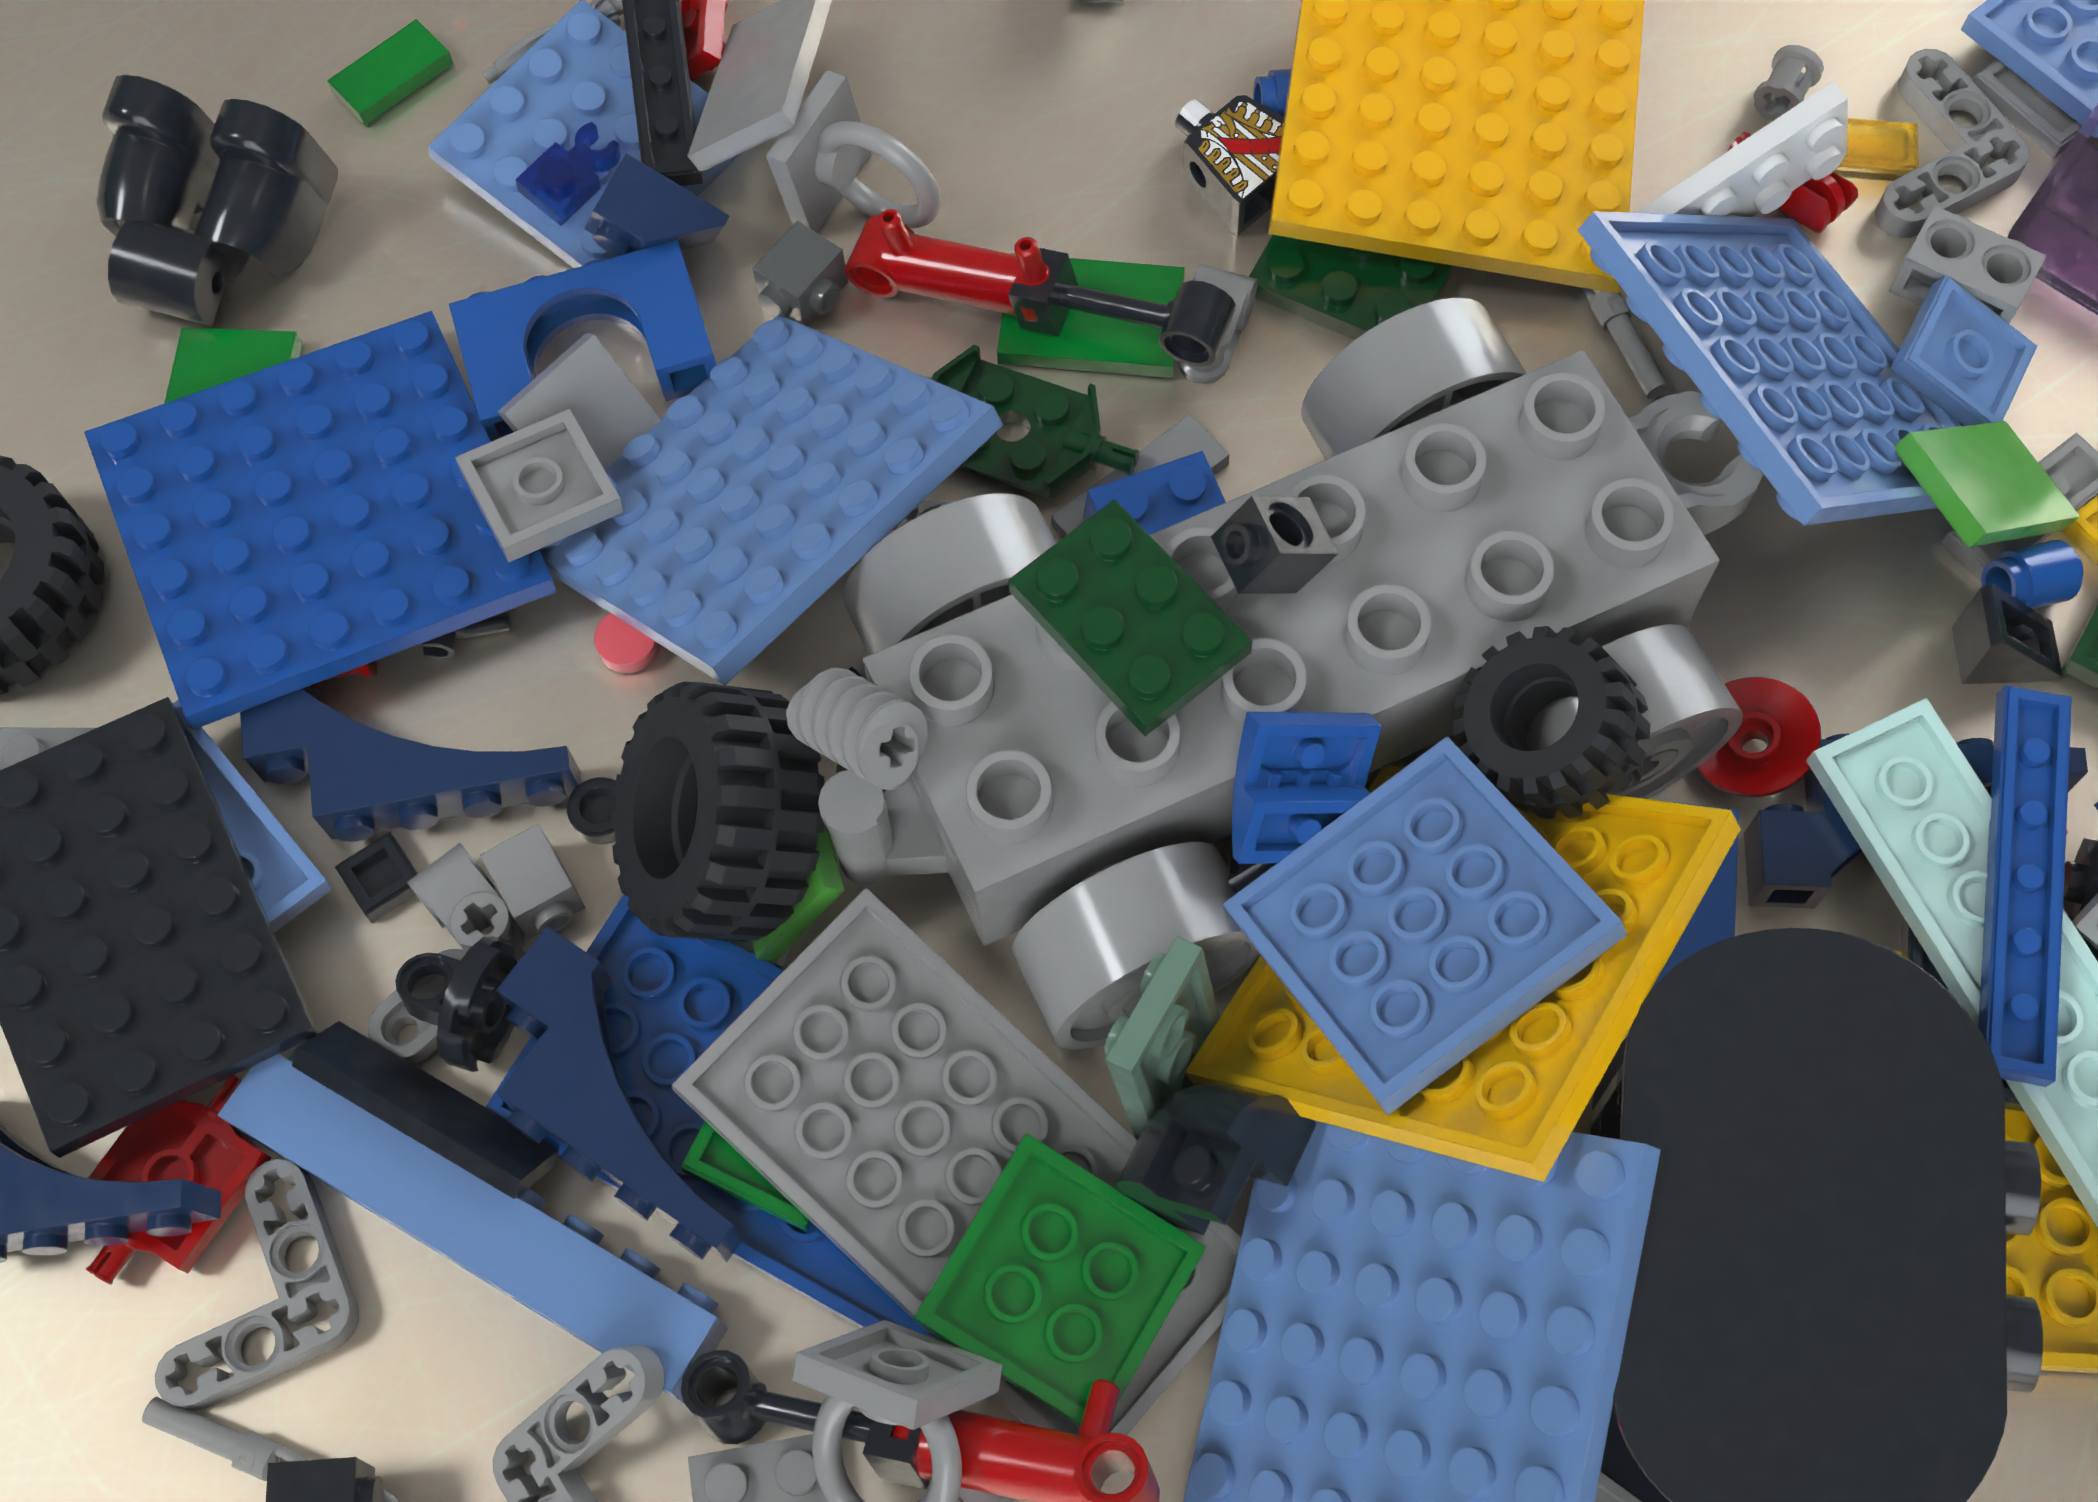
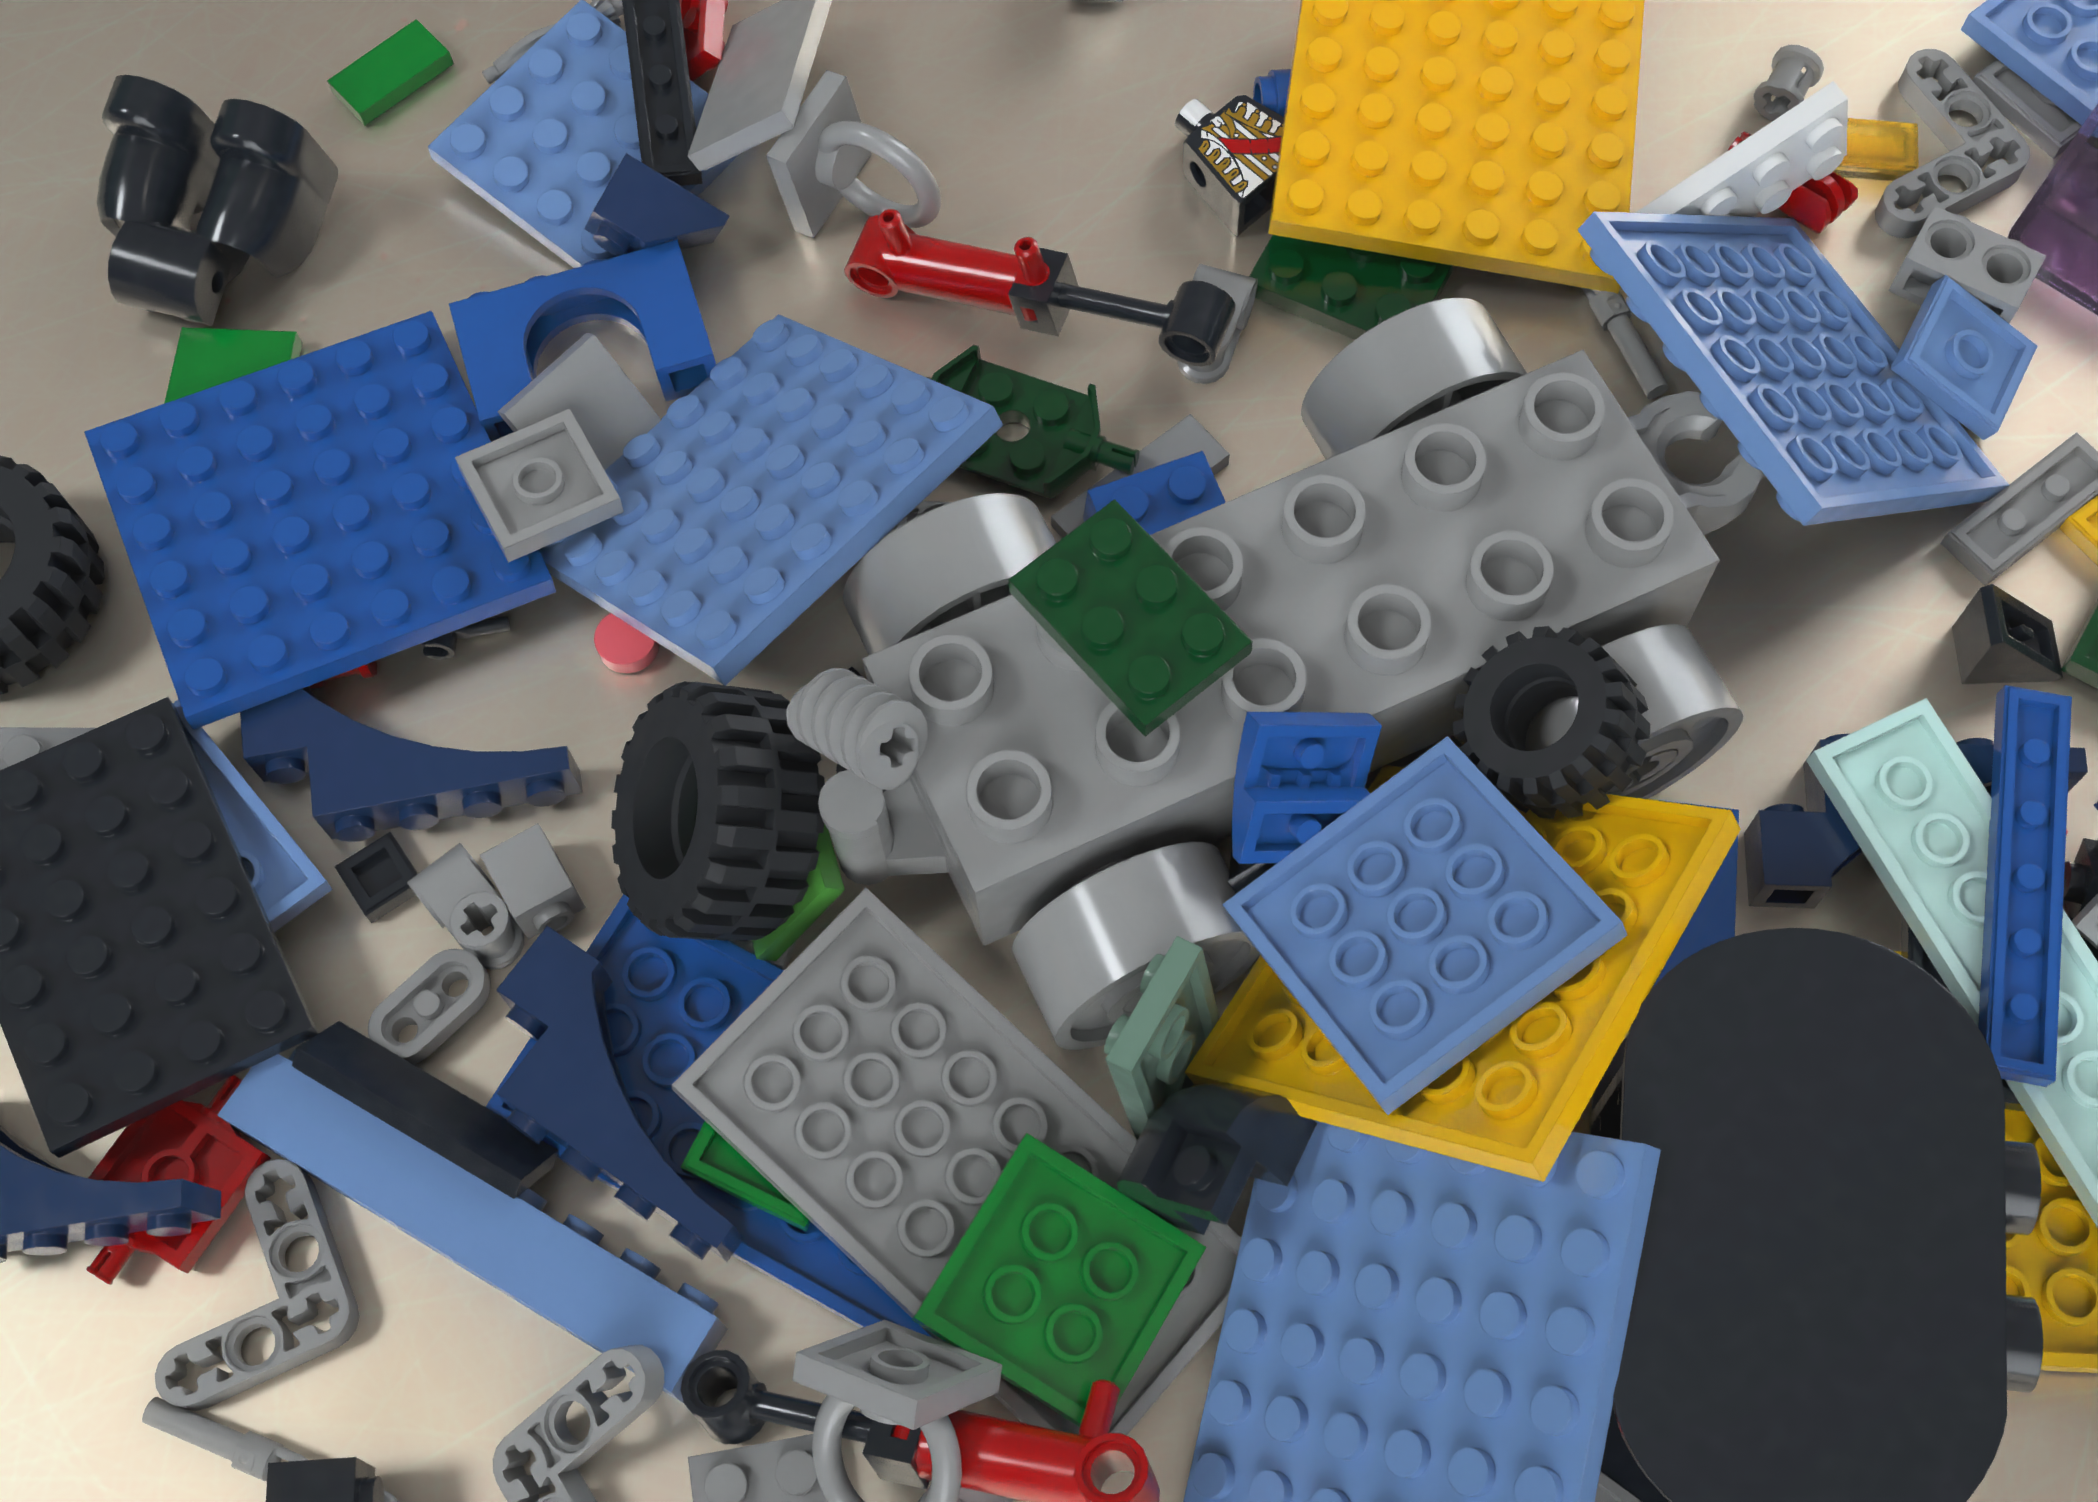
(469, 1007): black tile -> none
(566, 180): clear blue plate -> none
(591, 810): black tile -> none
(800, 275): dark grey brick -> none
(1094, 340): green tile -> none
(1274, 545): black brick -> none
(1780, 719): red dish -> none
(1986, 482): bright green tile -> none
(2037, 573): blue brick -> none

